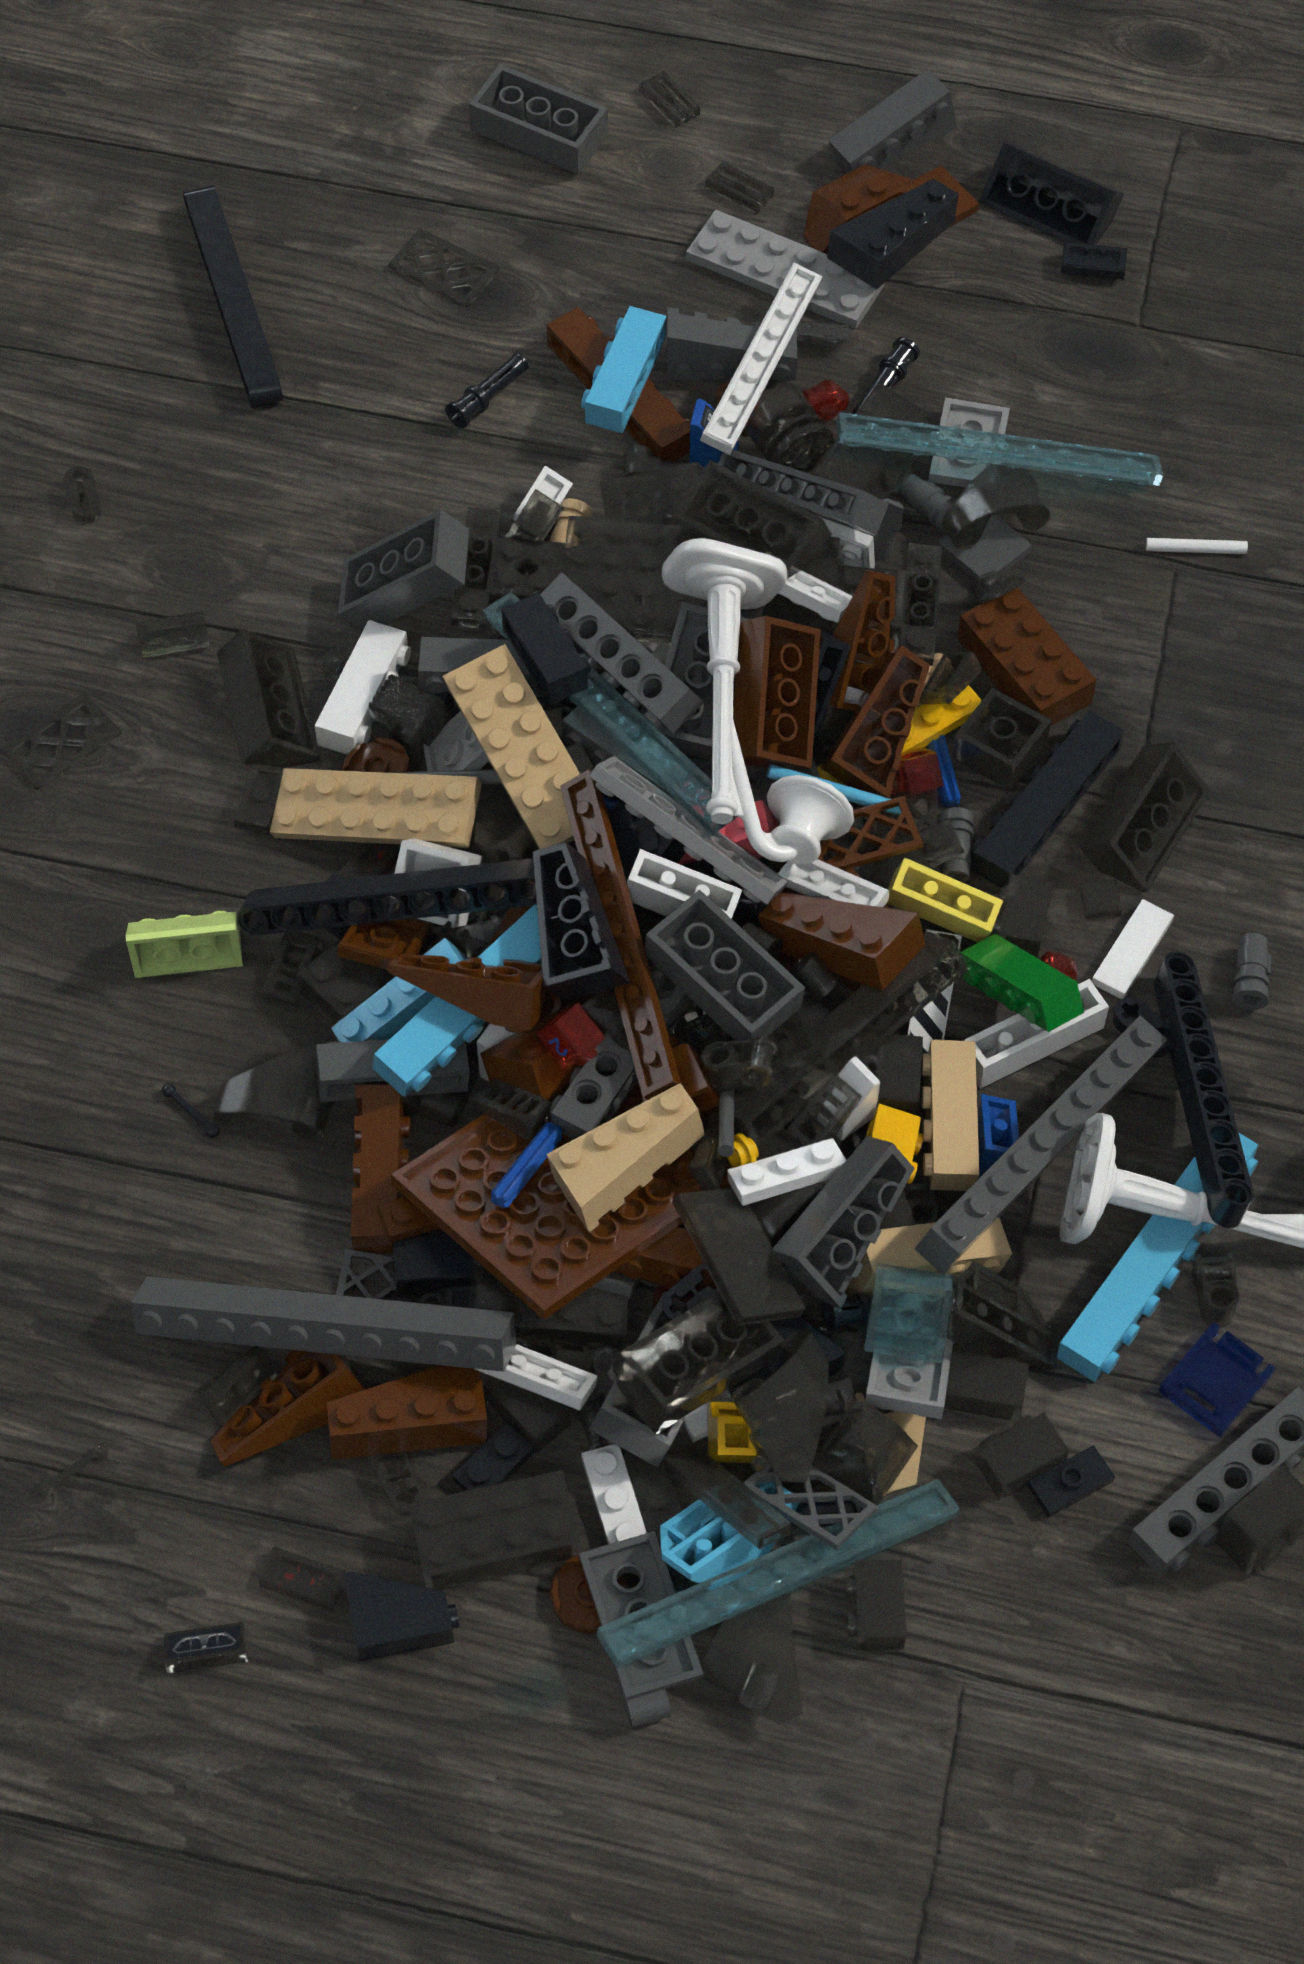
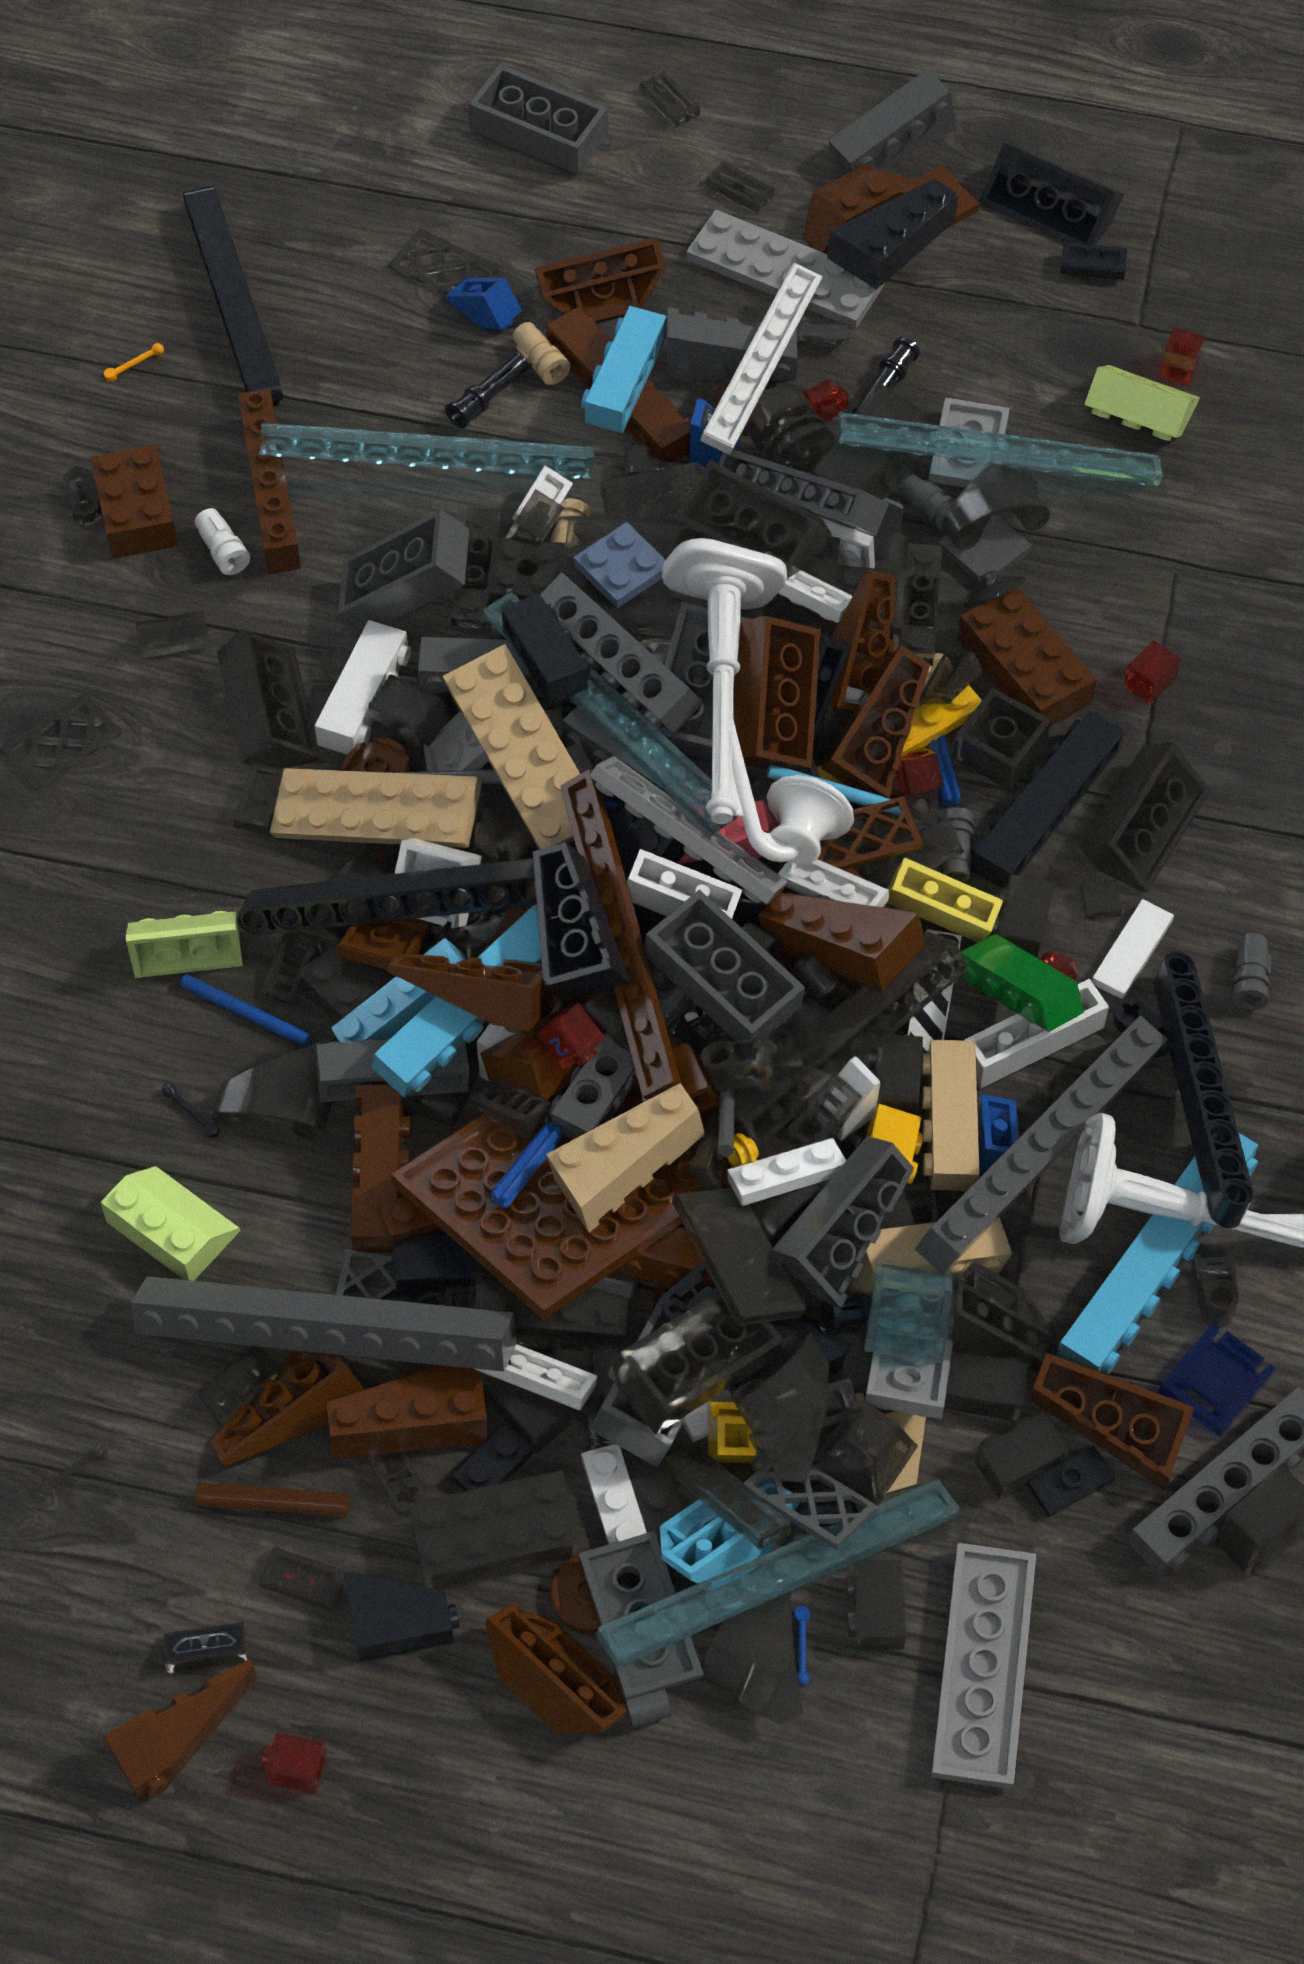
(110, 374): none -> light orange hinge
(134, 501): none -> reddish brown brick
(158, 1746): none -> reddish brown wedge
(168, 1221): none -> yellowish green slope
(225, 547): none -> white axle
(245, 1010): none -> blue bar
(269, 486): none -> reddish brown brick
(272, 1499): none -> reddish brown axle
(294, 1762): none -> clear red brick
(424, 450): none -> clear light blue plate
(485, 302): none -> blue slope
(537, 349): none -> tan axle
(553, 1673): none -> reddish brown wedge
(603, 281): none -> reddish brown wedge
(621, 565): none -> sand blue plate
(802, 1616): none -> blue hinge
(984, 1666): none -> light grey plate
(1115, 1415): none -> reddish brown wedge
(1140, 402): none -> yellowish green slope
(1152, 671): none -> clear red brick
(1182, 356): none -> clear red brick
(1196, 546): white bar -> none

